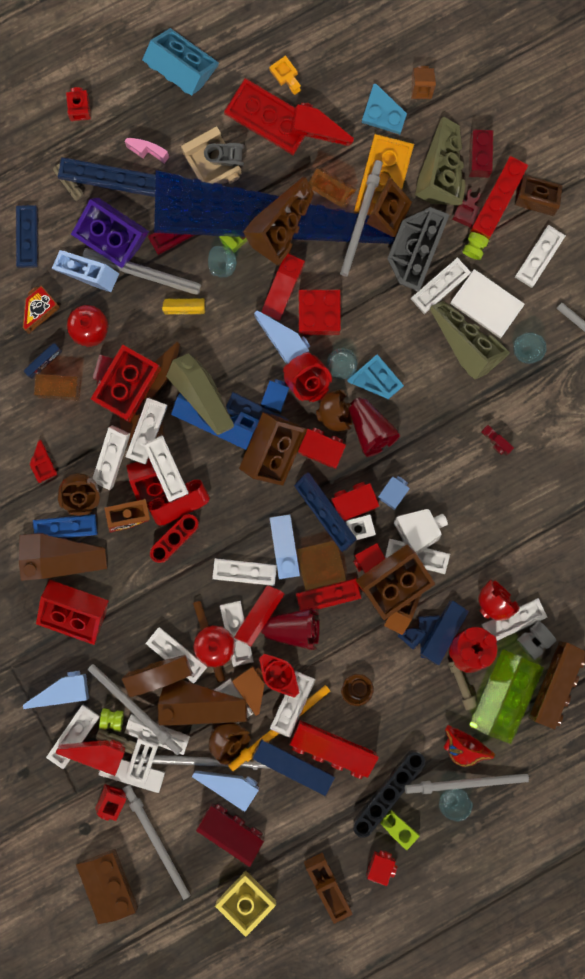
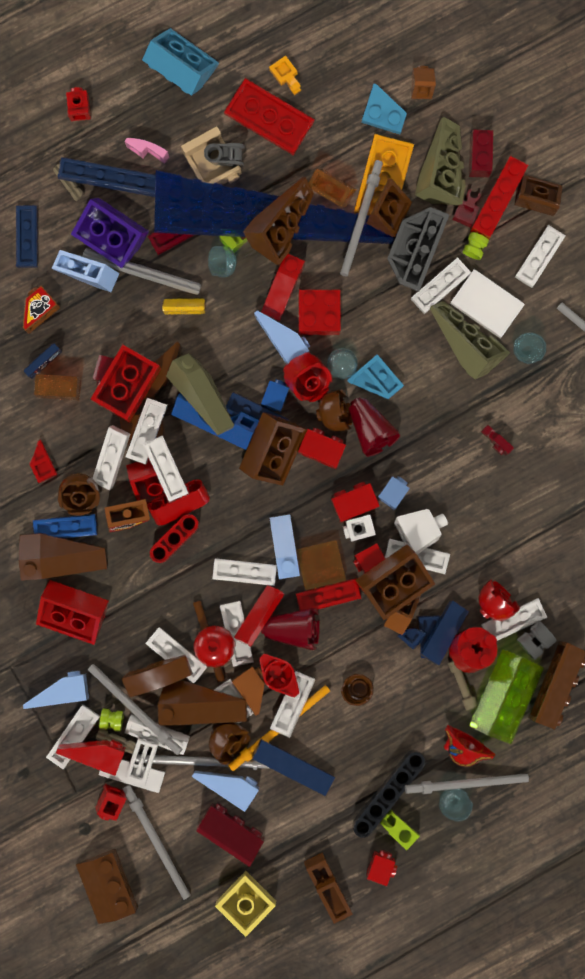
(87, 325): red cylinder -> none
(315, 124): red slope -> none
(325, 512): dark blue tile -> none
(334, 749): red slope -> none

